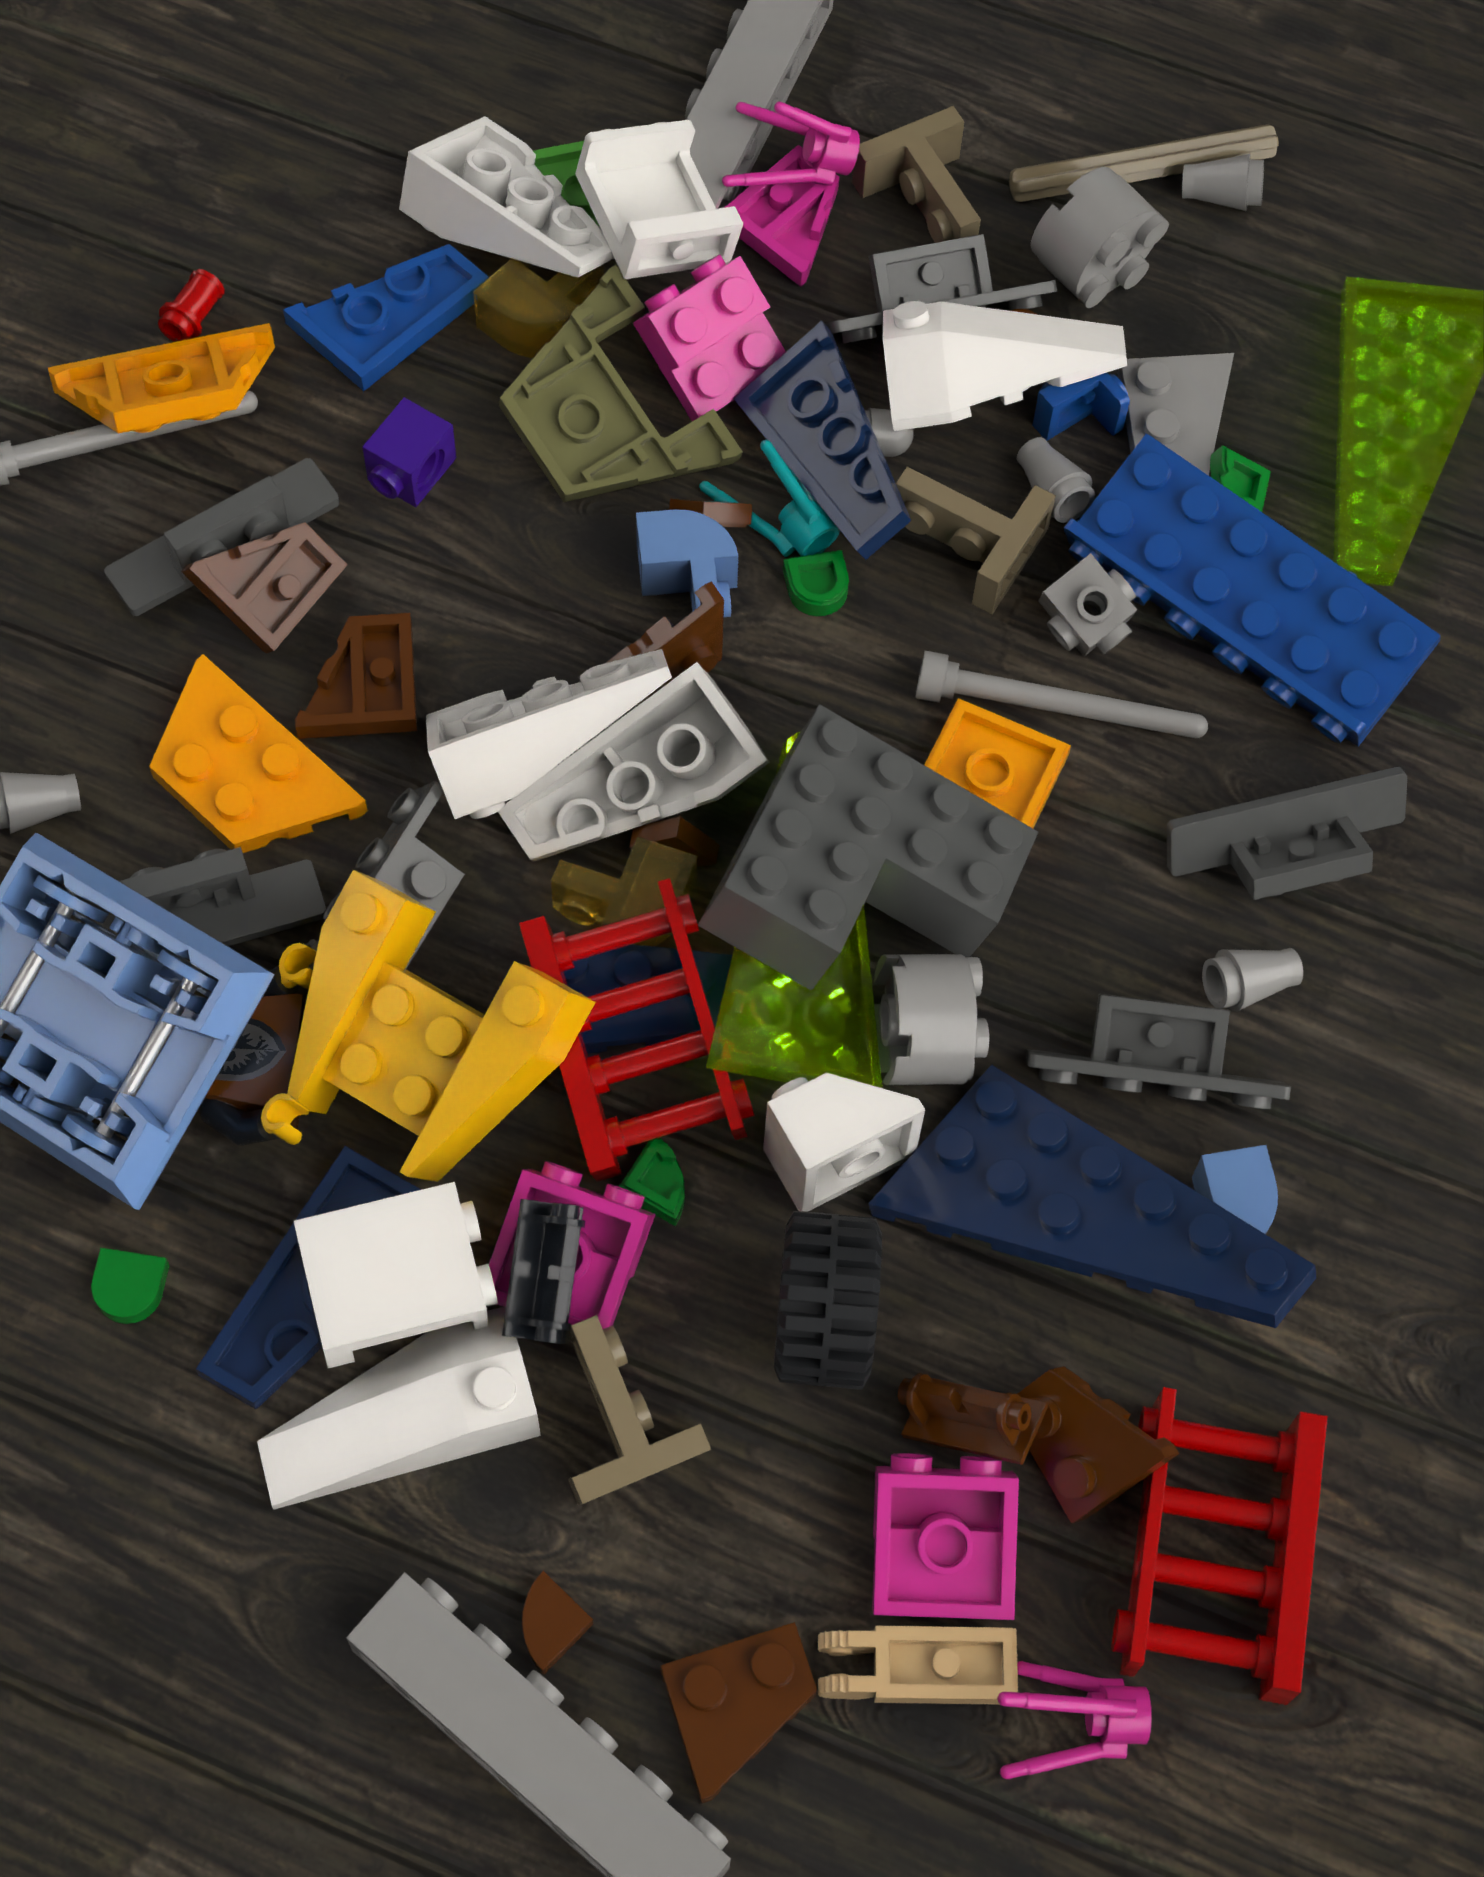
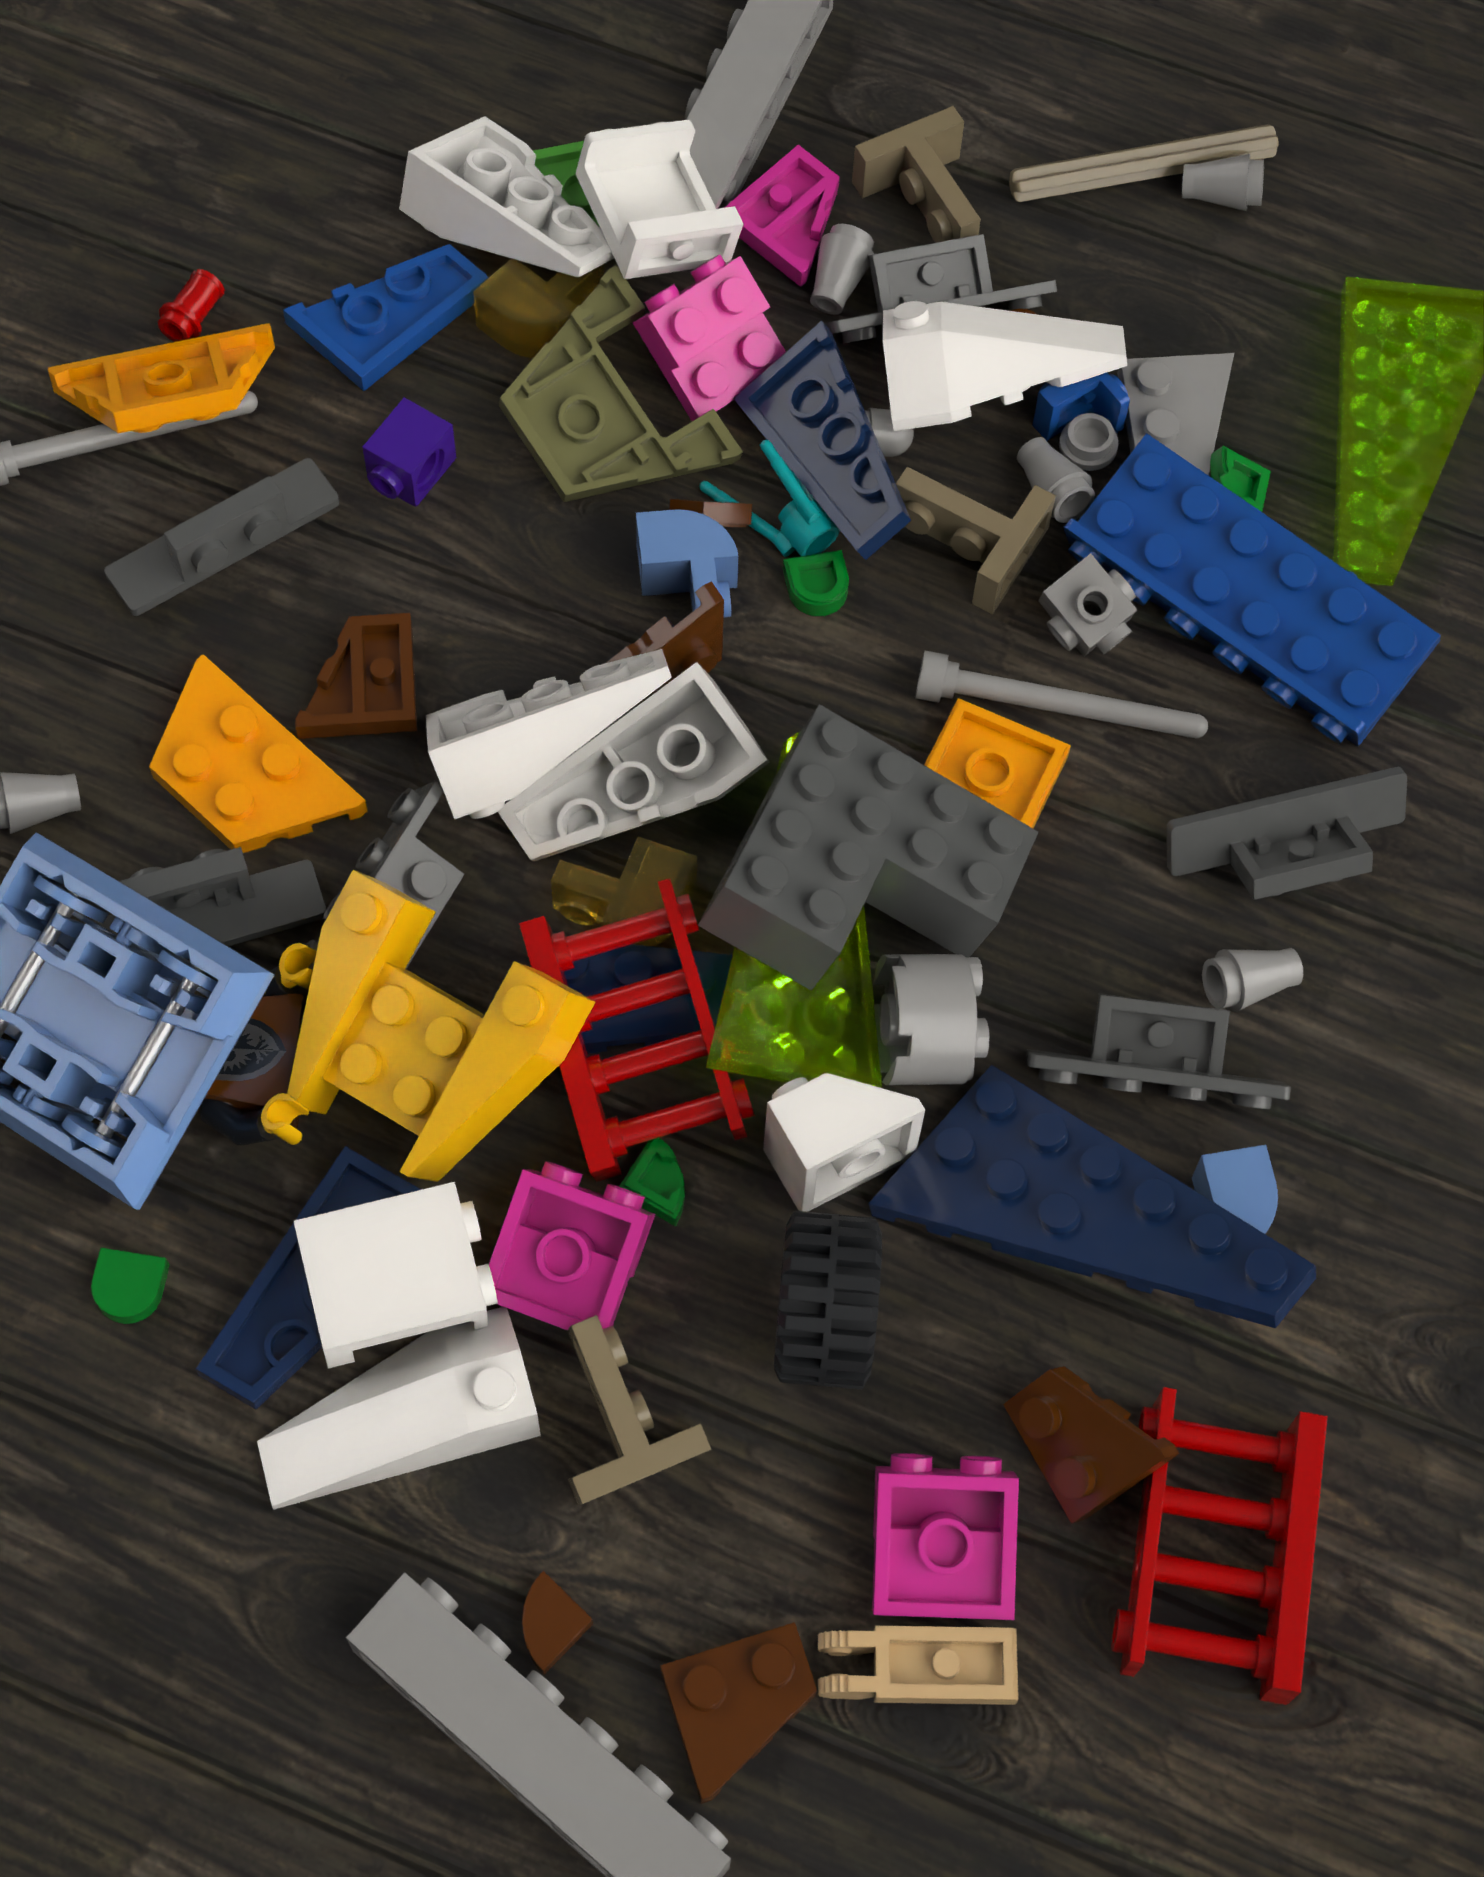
(268, 582): wing -> none
(543, 1271): black hinge -> none
(681, 836): reddish brown tile -> none
(826, 145): dark pink plant -> none
(840, 266): none -> light grey cone
(970, 1418): reddish brown hinge -> none
(1089, 441): none -> light grey plate
(1098, 236): light grey brick -> none
(1111, 1711): dark pink plant -> none

